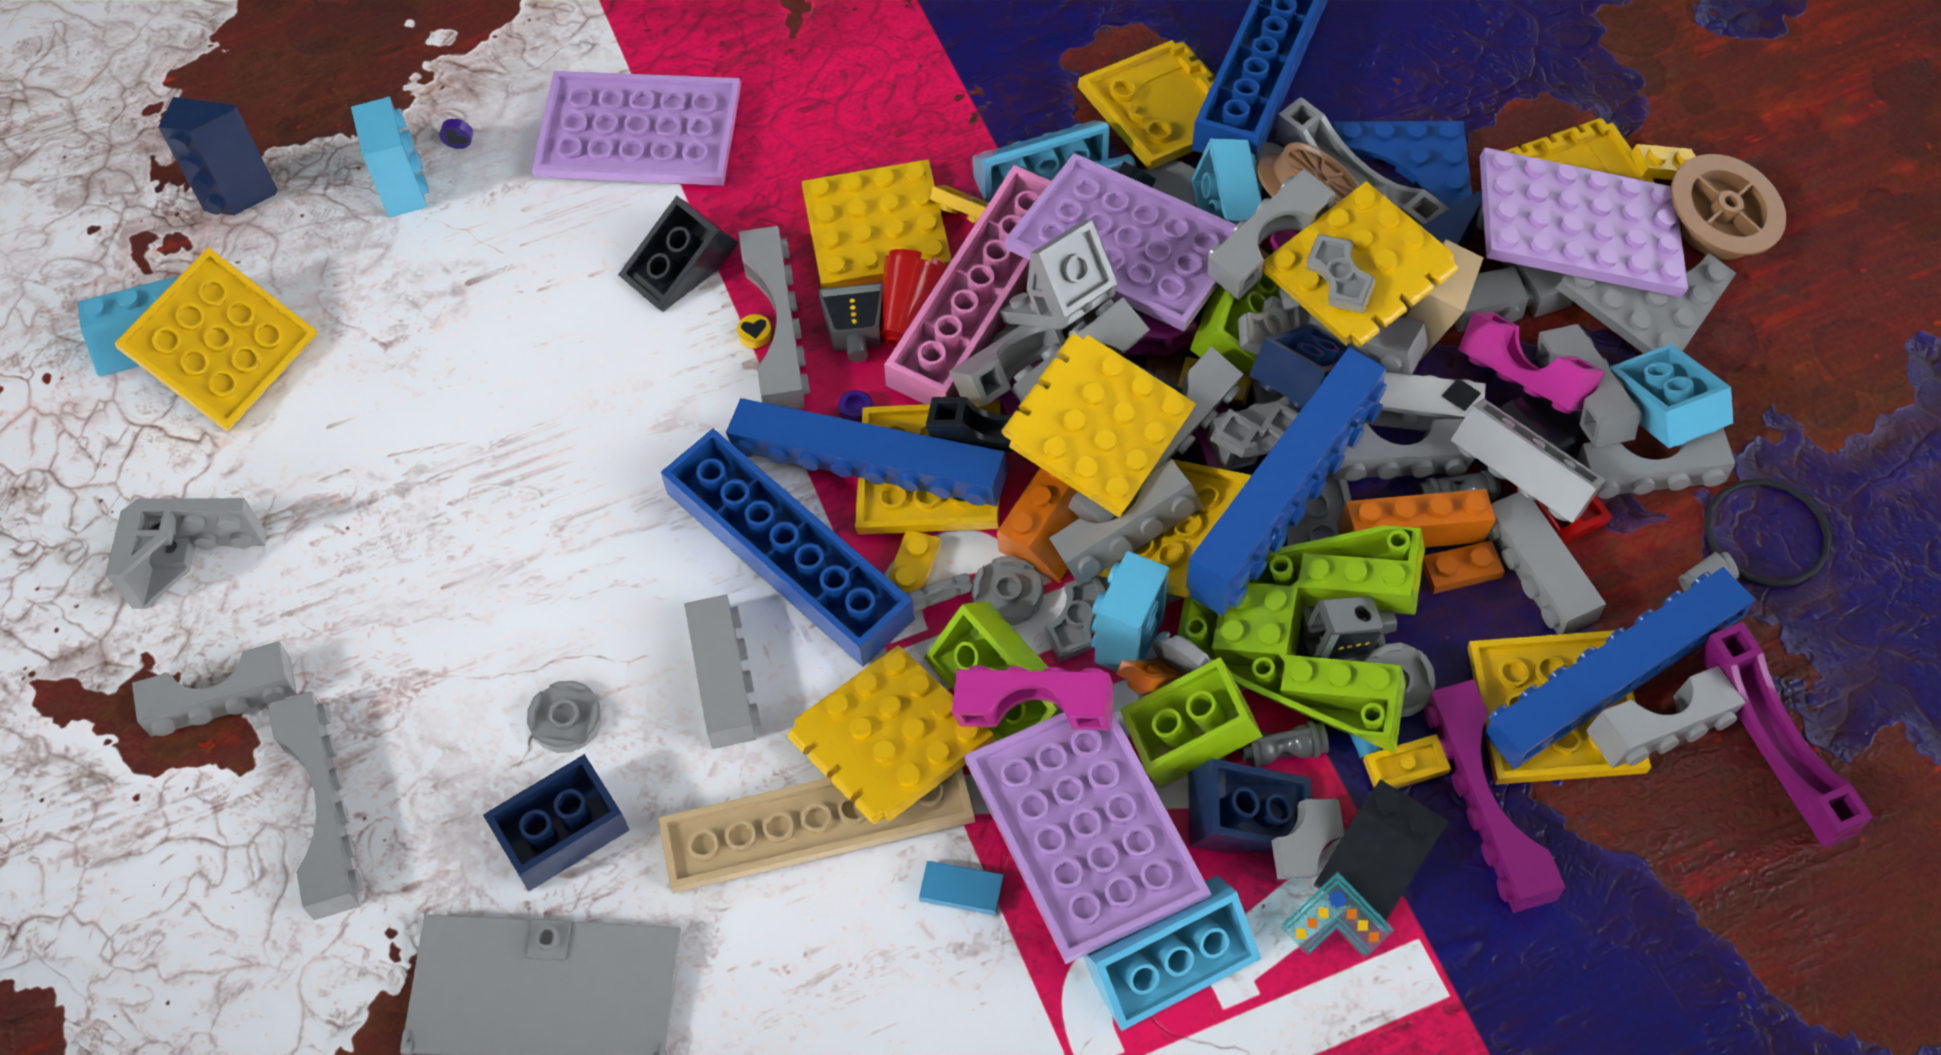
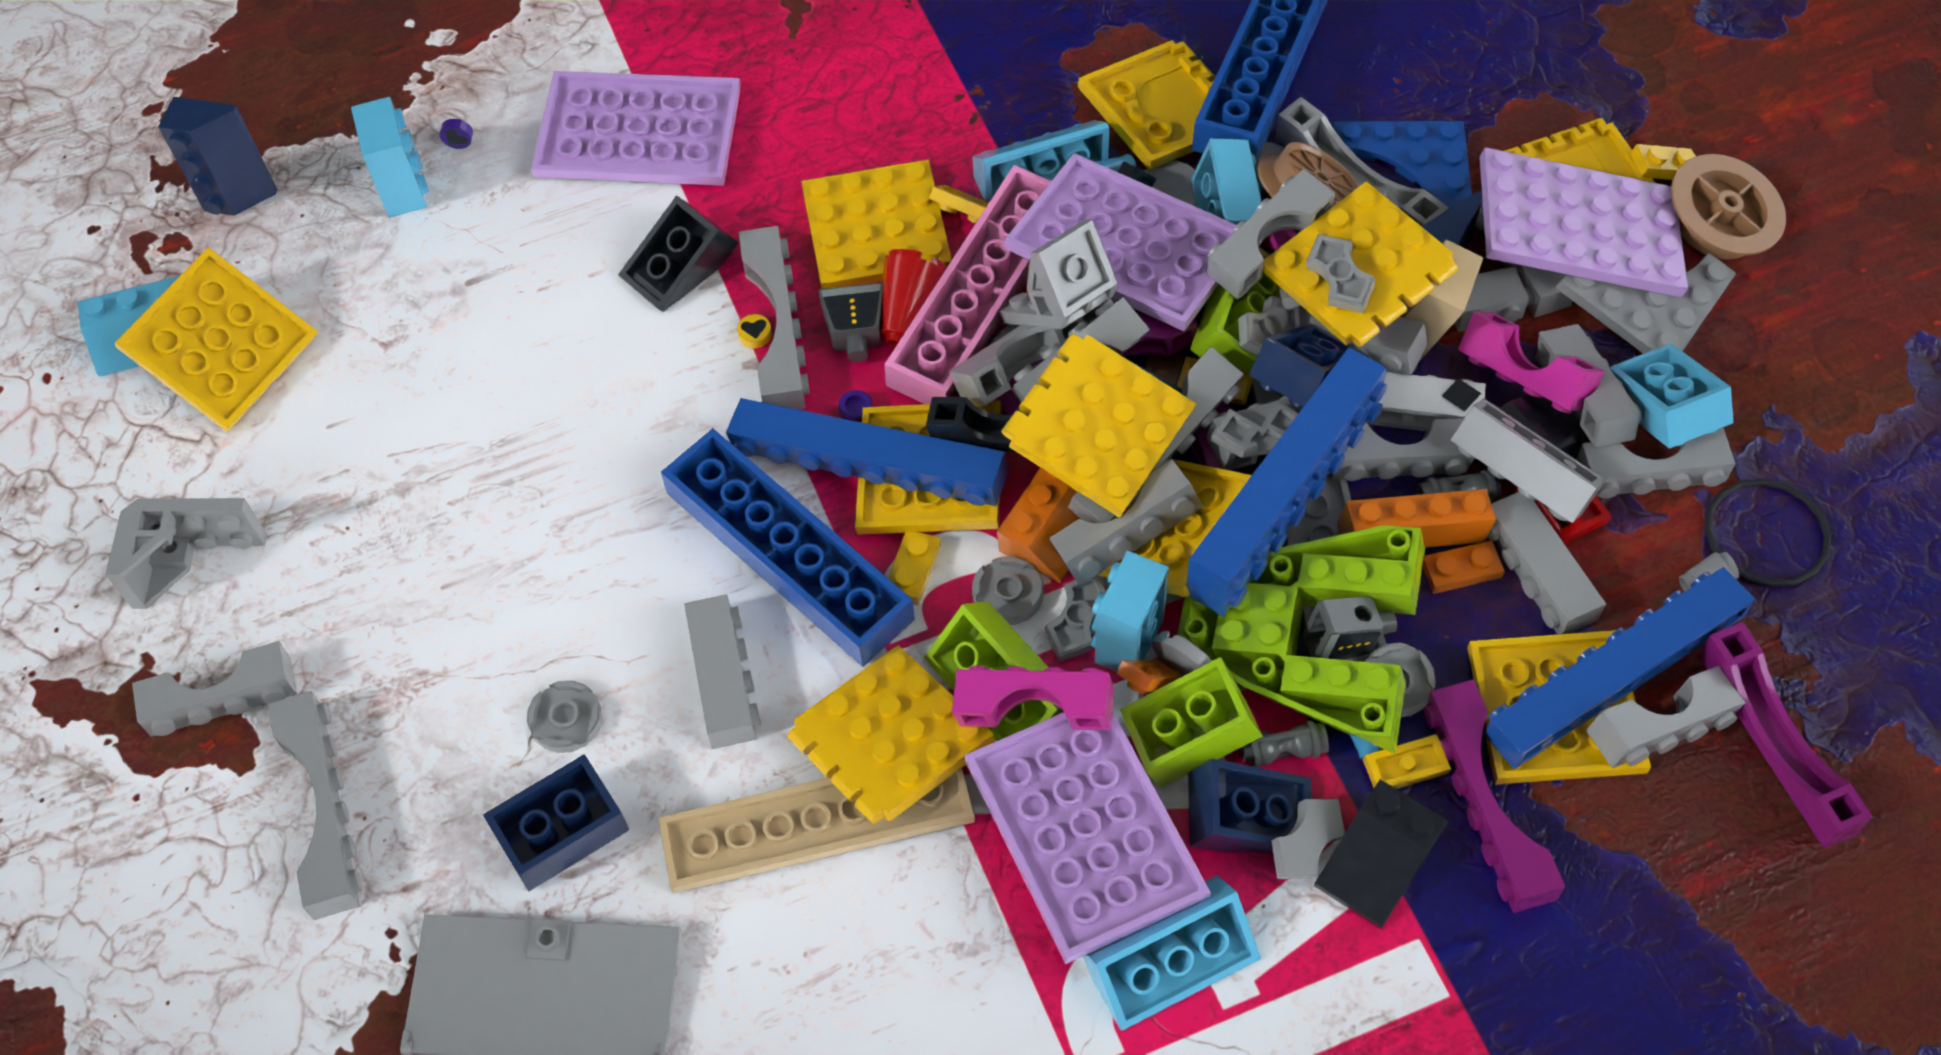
(940, 591): light grey axle -> none
(961, 888): dark azure tile -> none
(1340, 908): clear light blue tile -> none

